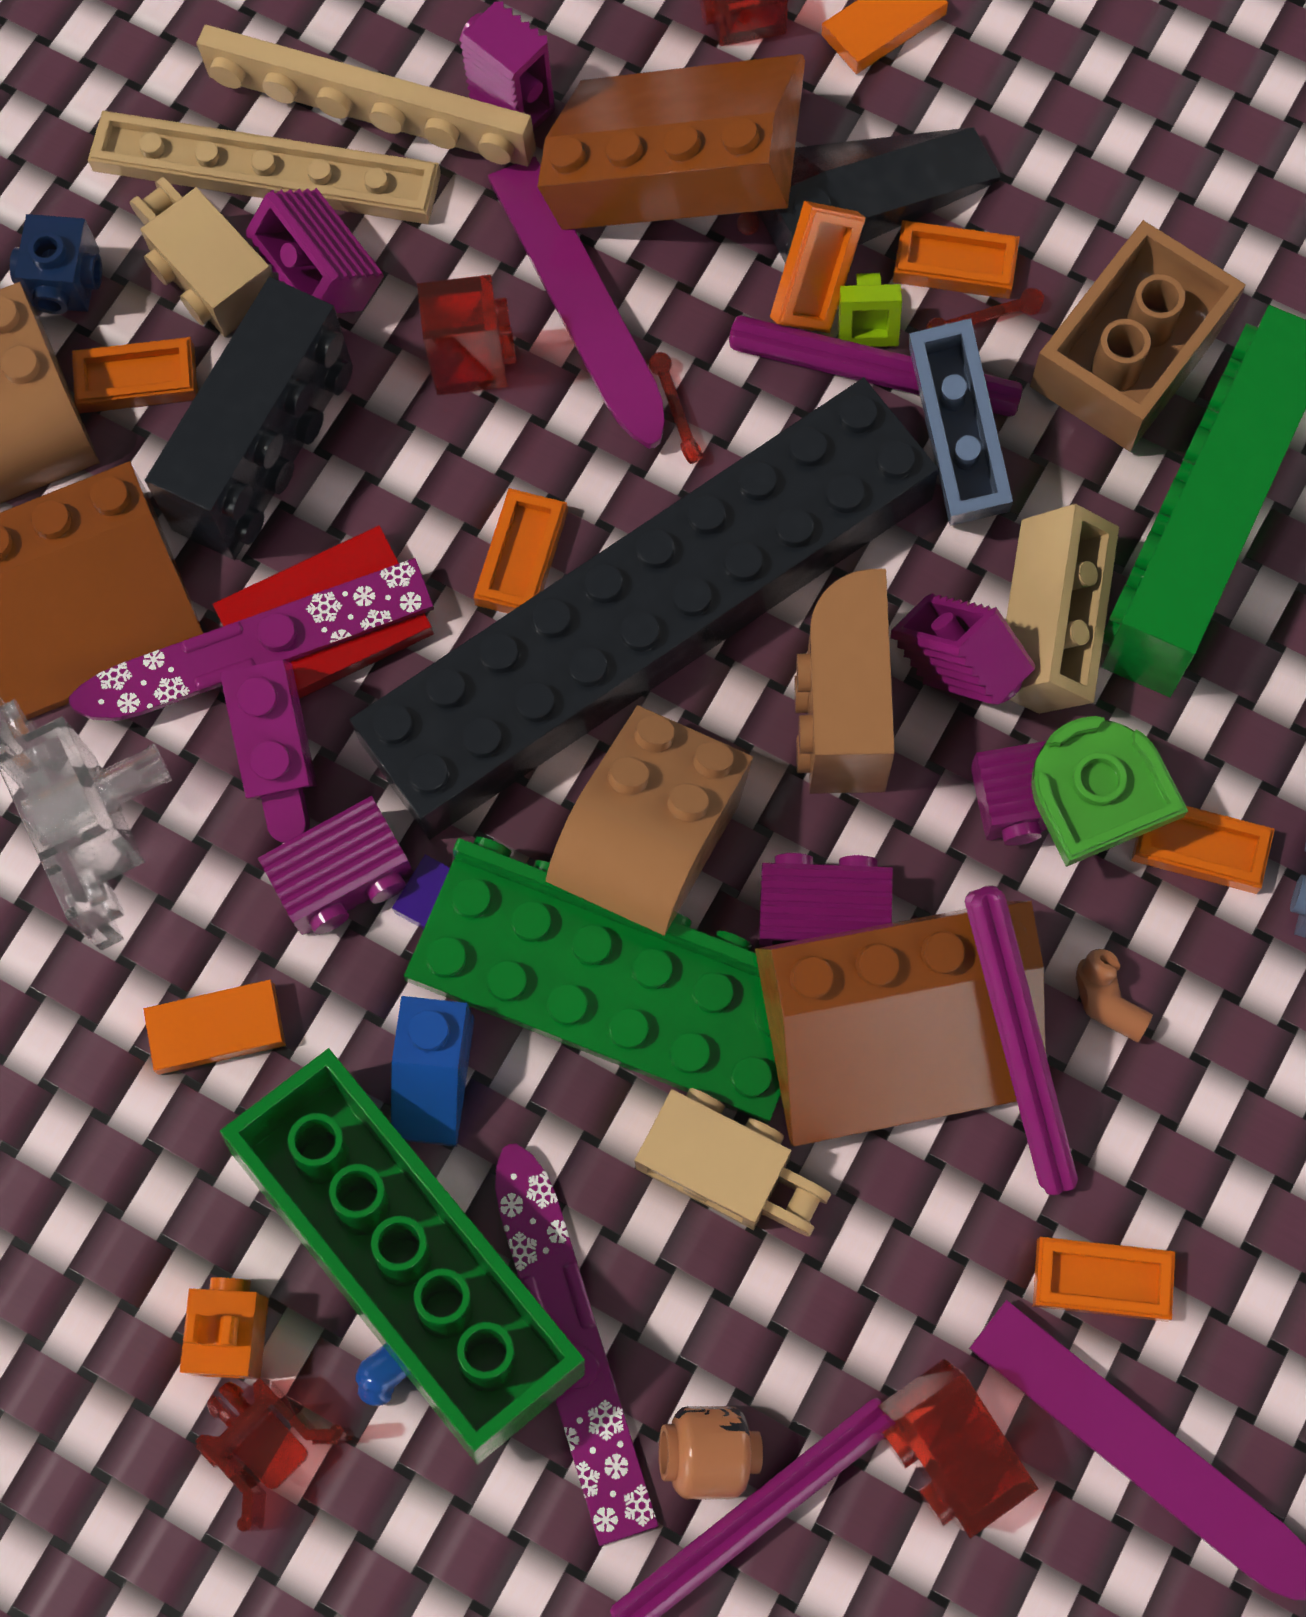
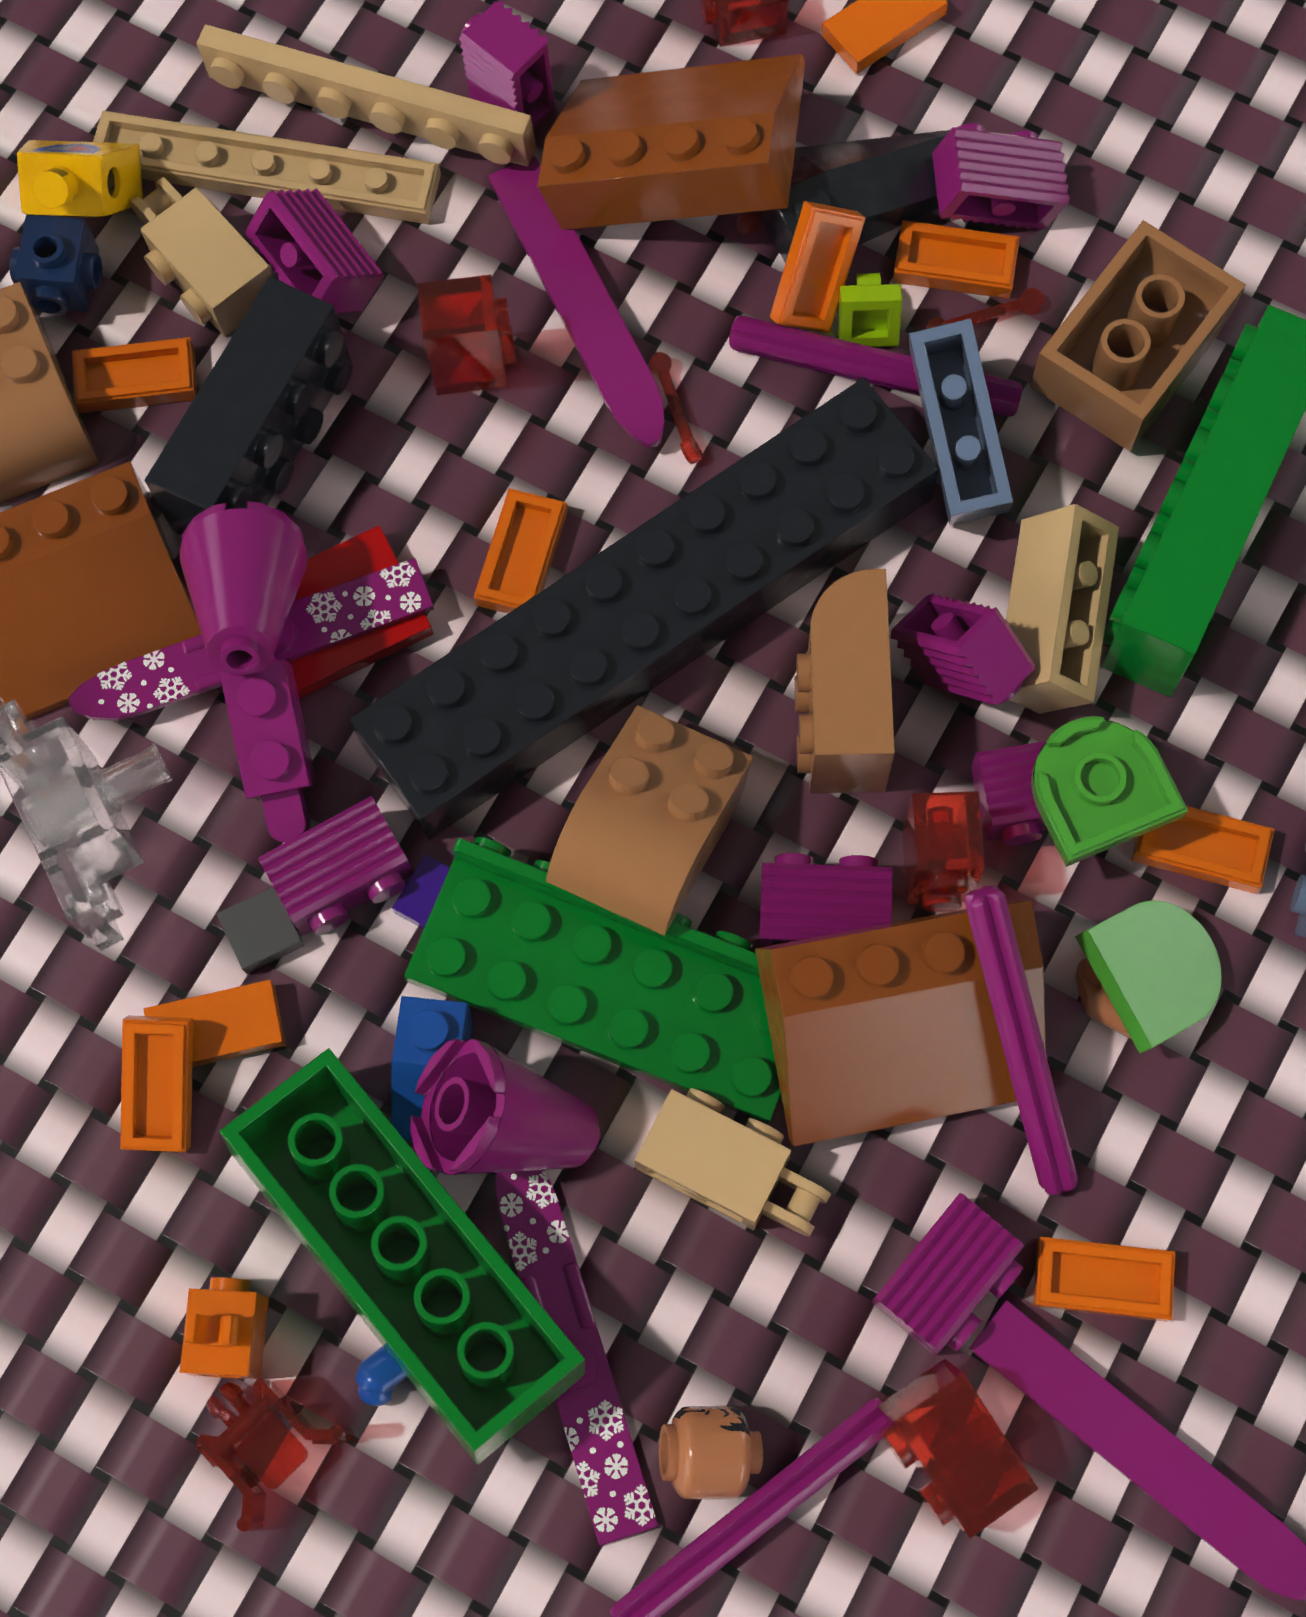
(73, 177): none -> yellow torso
(156, 1083): none -> orange tile
(242, 581): none -> magenta cone
(259, 930): none -> dark grey tile
(497, 1115): none -> magenta cone
(942, 849): none -> clear red brick
(950, 1275): none -> magenta brick
(1000, 177): none -> magenta brick
(1154, 969): none -> bright green tile

